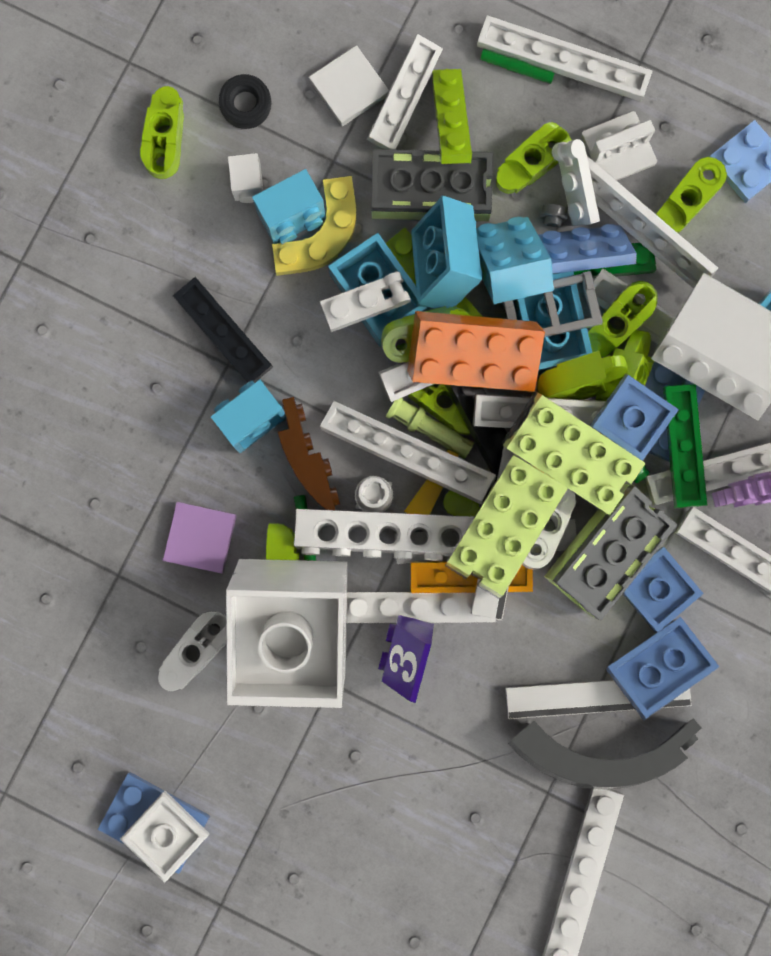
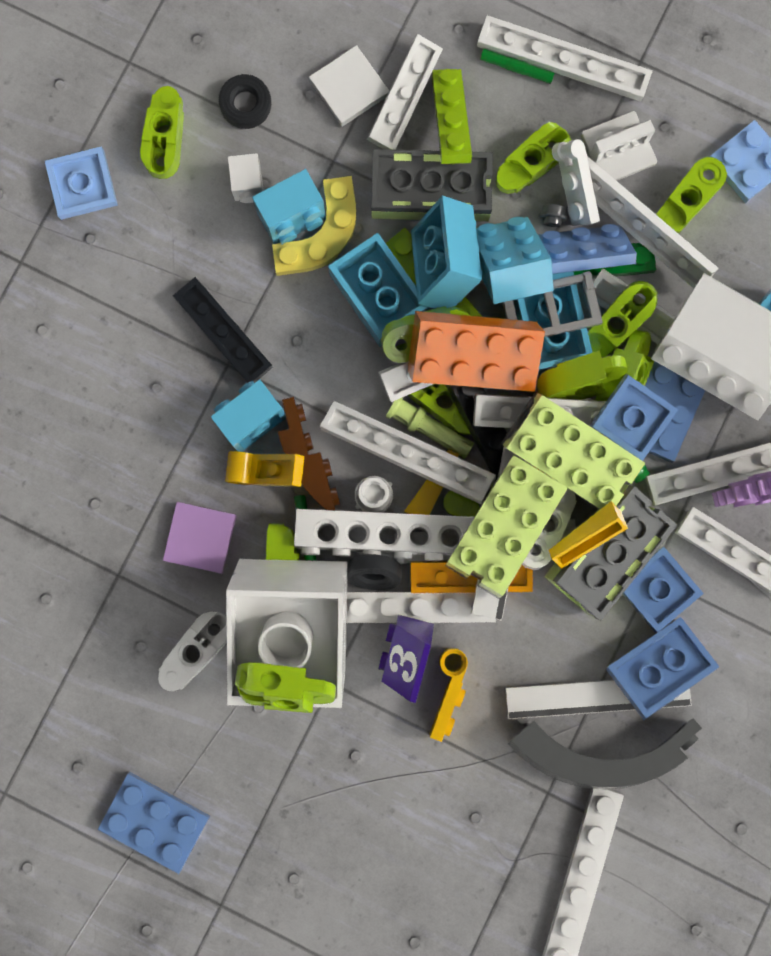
(81, 183): none -> light blue plate
(164, 836): white tile -> none
(264, 469): none -> yellow plate
(282, 687): none -> lime piece
(364, 302): white plate -> none
(374, 572): none -> black tyre
(452, 696): none -> yellow plate
(589, 535): none -> yellow piece
(685, 448): green plate -> none

